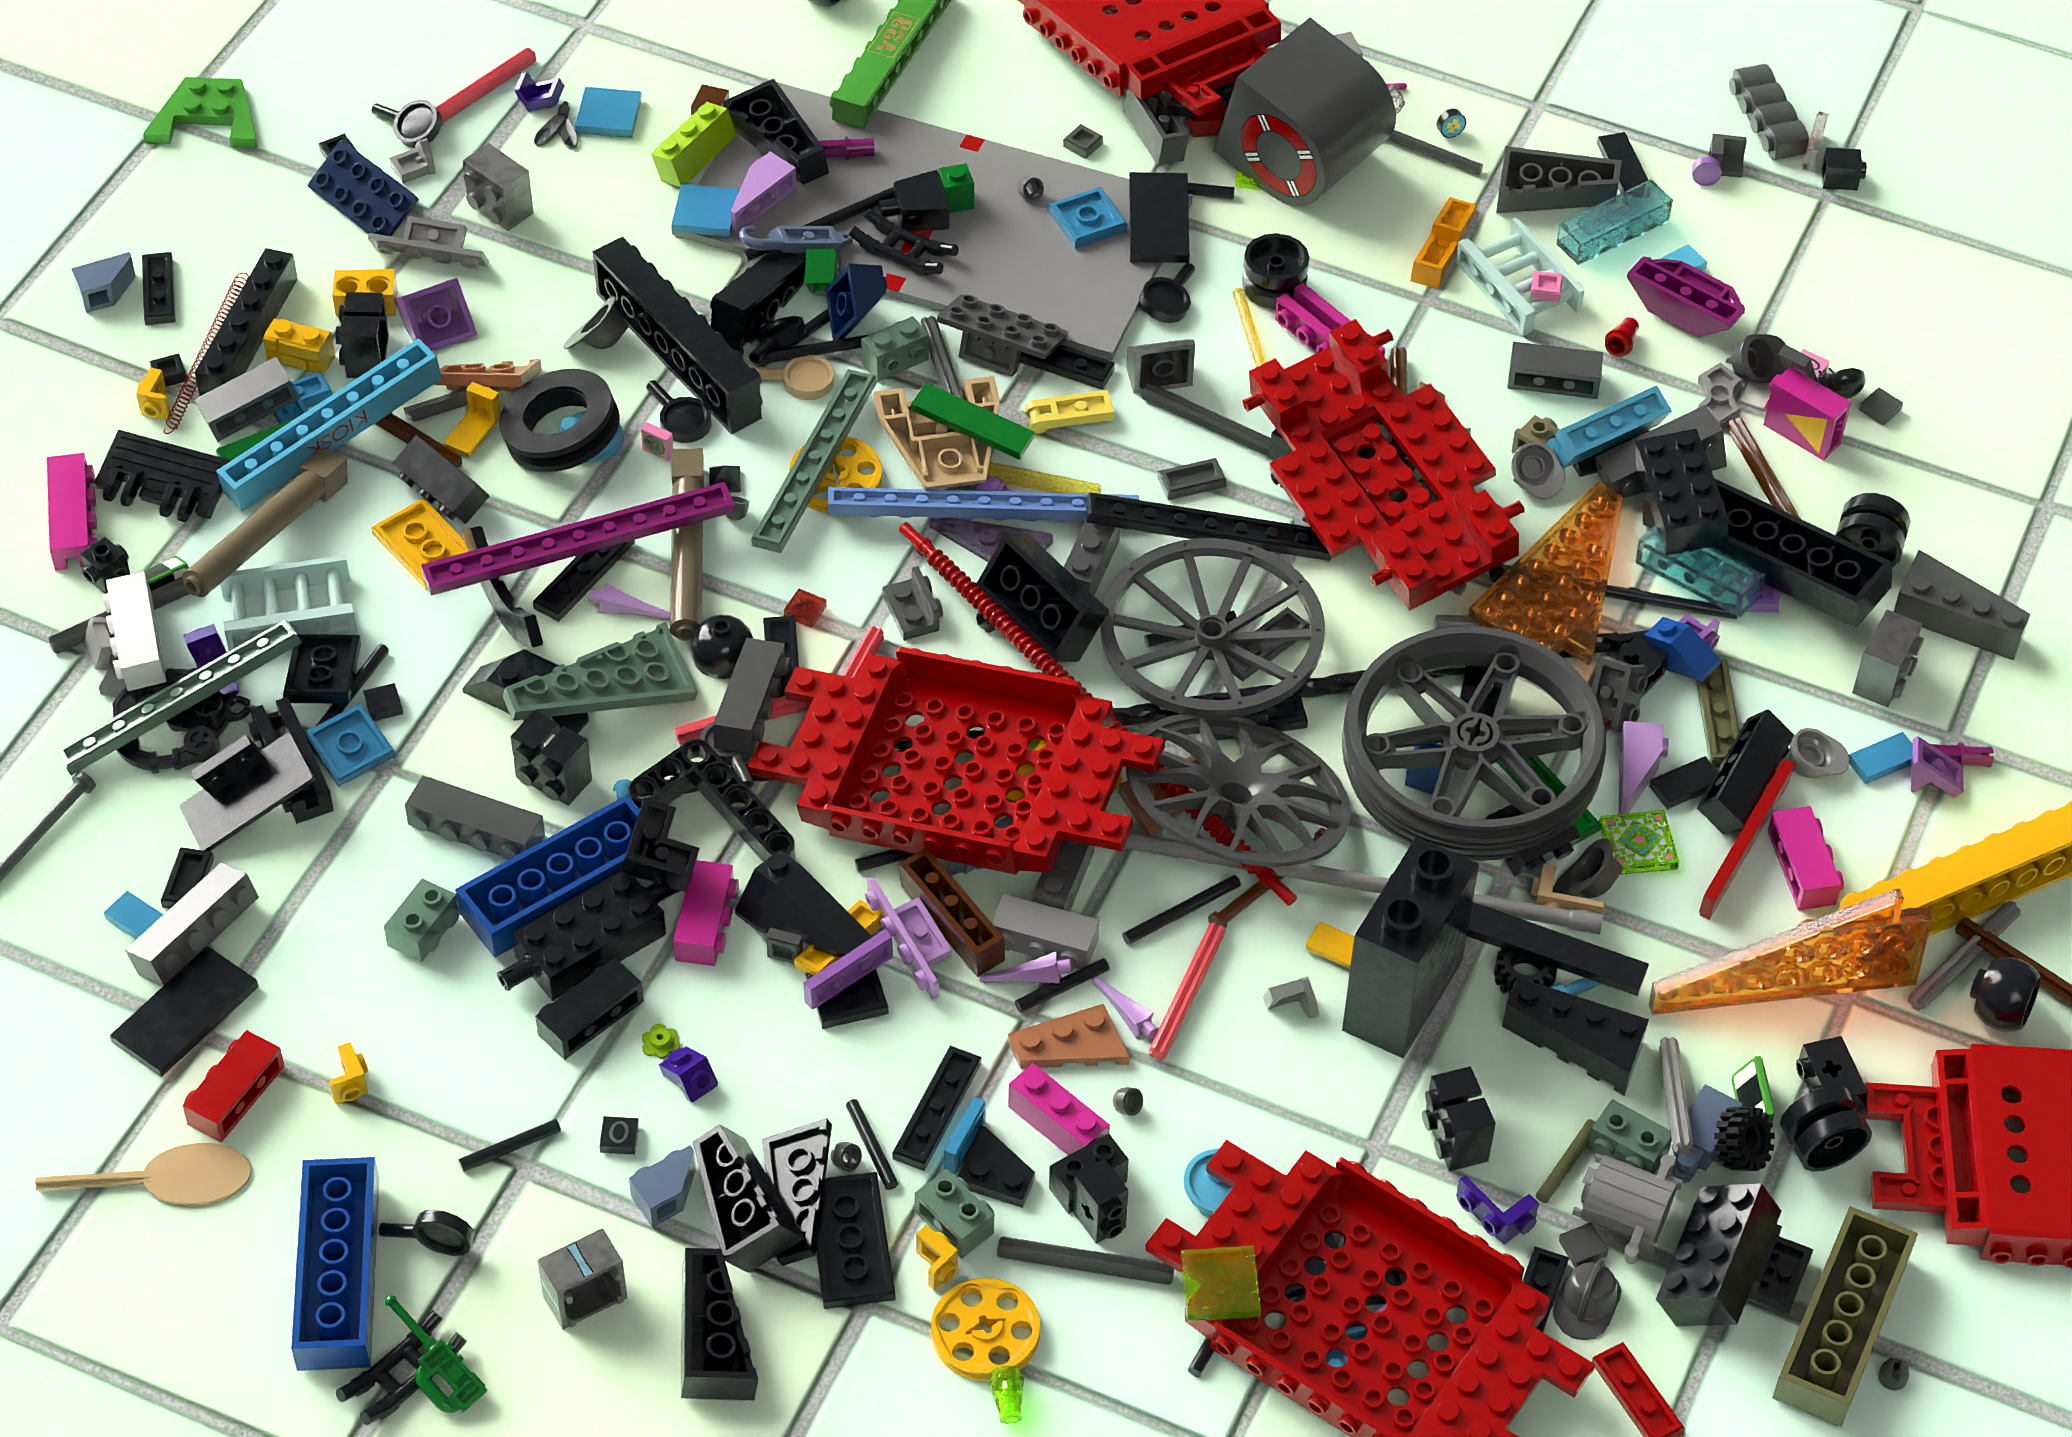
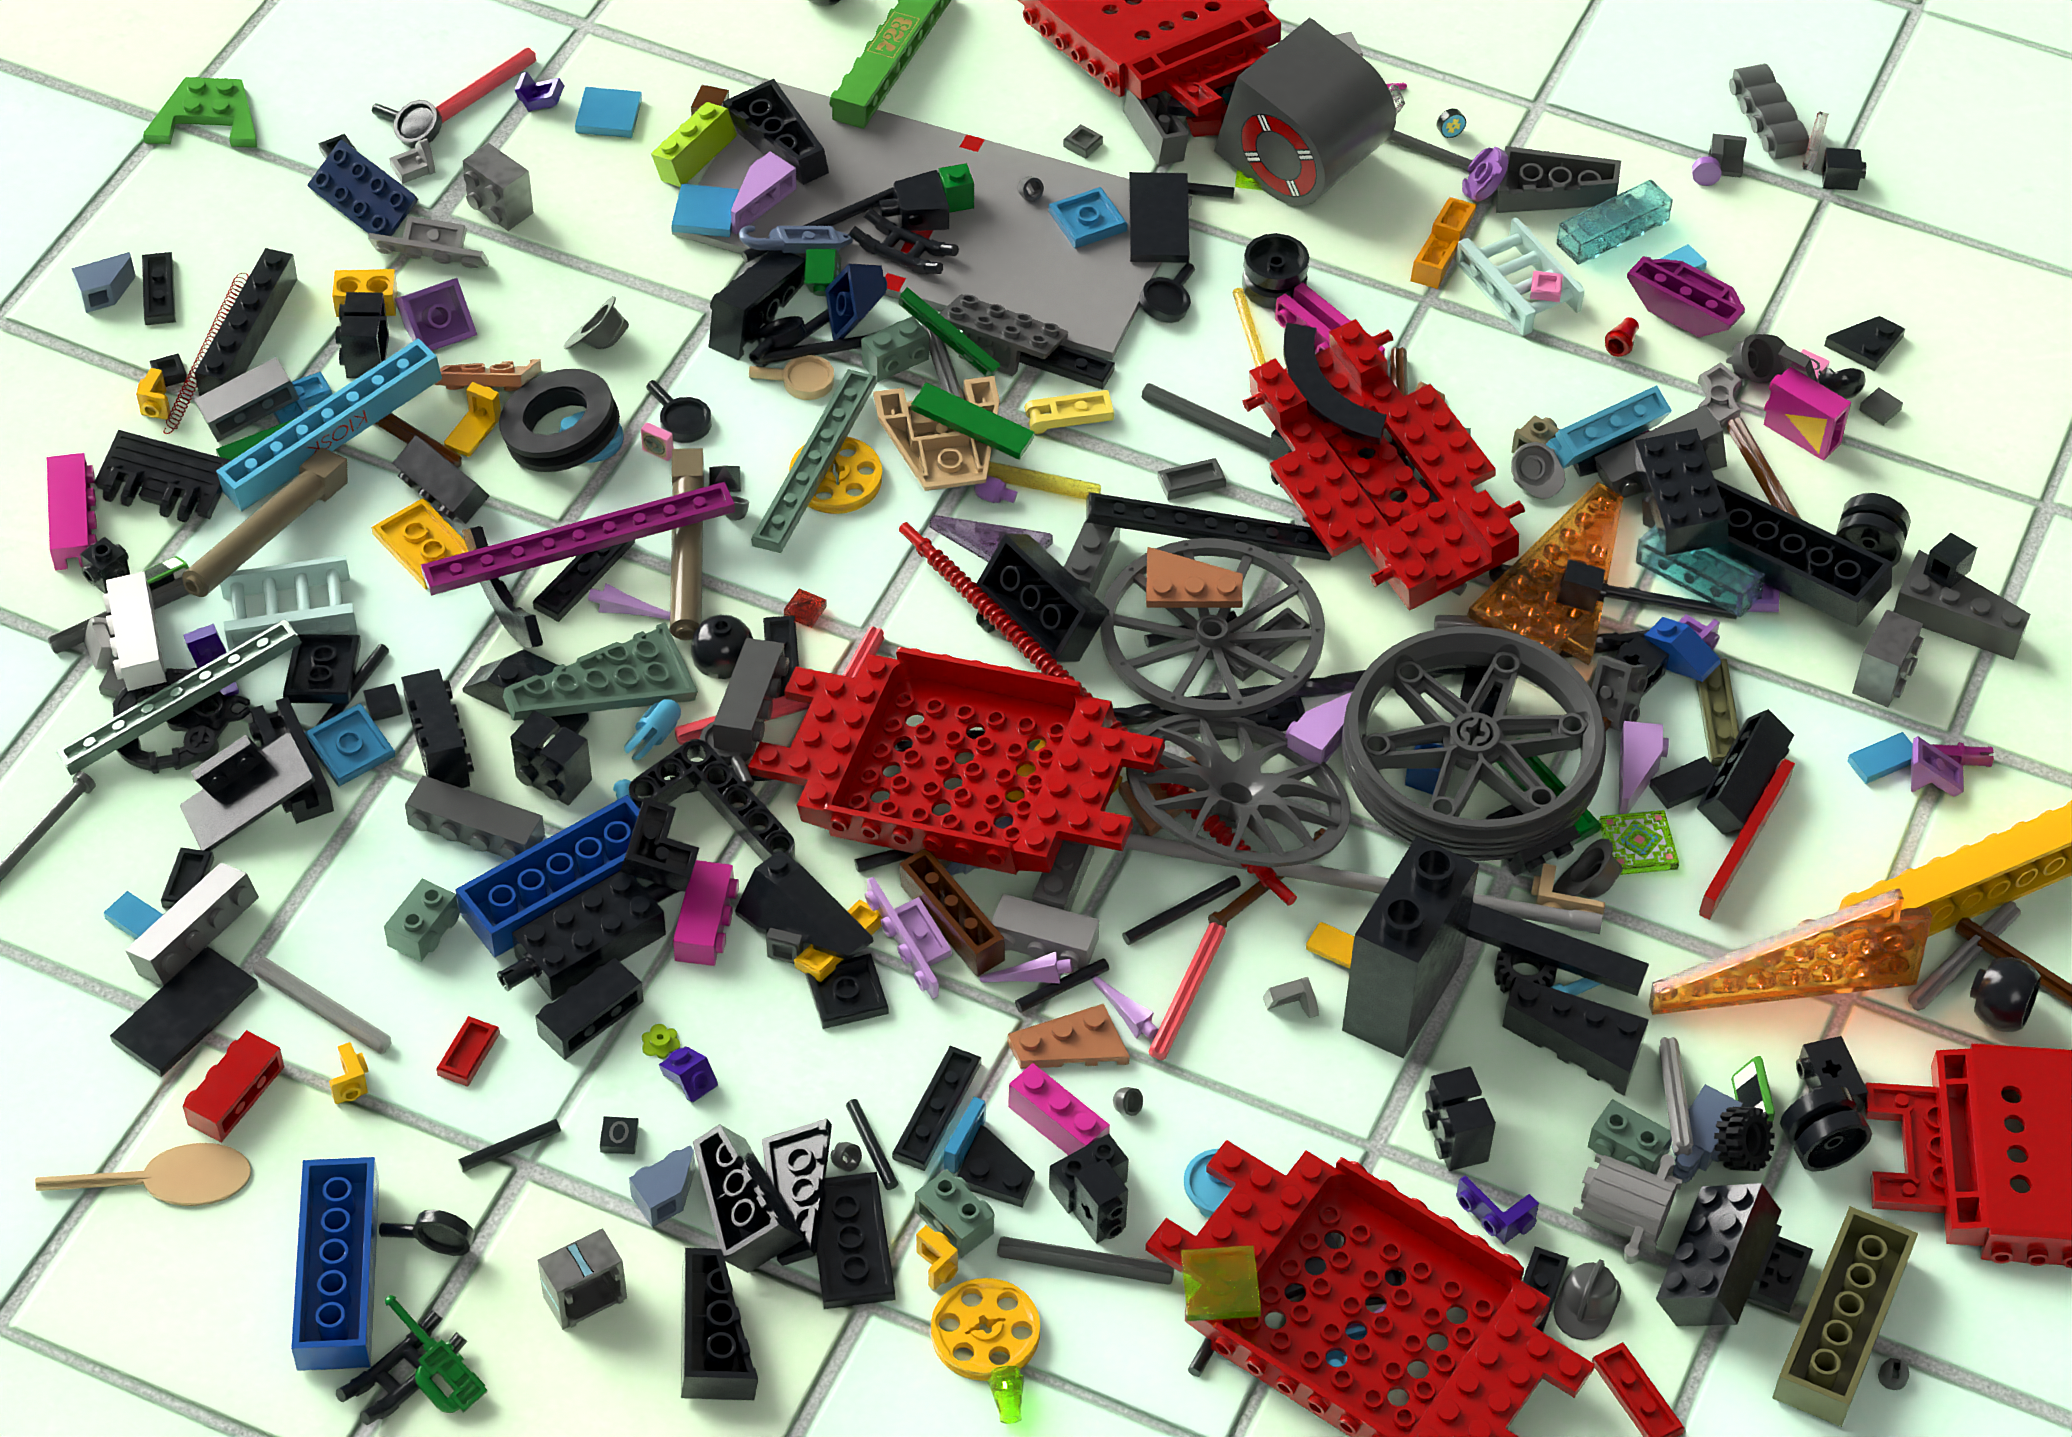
(299, 345): yellow brick -> none
(322, 1005): none -> light grey axle
(436, 406): dark grey tile -> none
(436, 728): none -> black wedge
(468, 1051): none -> red tile
(561, 124): dark grey piece -> none
(654, 727): none -> medium azure arm
(678, 335): black brick -> none
(848, 969): medium lavender tile -> none
(849, 147): magenta axle -> none
(913, 605): dark grey bracket -> none
(948, 333): none -> green tile
(959, 504): medium blue plate -> none
(1162, 364): flat silver slope -> none
(1189, 583): none -> nougat wing
(1319, 393): none -> black tile
(1319, 730): none -> lavender slope
(1485, 174): none -> medium lavender tile
(1555, 370): dark grey brick -> none
(1565, 1163): olive bar -> none
(1582, 586): none -> black brick
(1583, 1245): dark grey tile -> none
(1619, 148): black tile -> none
(1805, 858): dark pink brick -> none
(1817, 754): light grey hat -> none
(1867, 341): none -> black wing
(1950, 560): none -> black brick

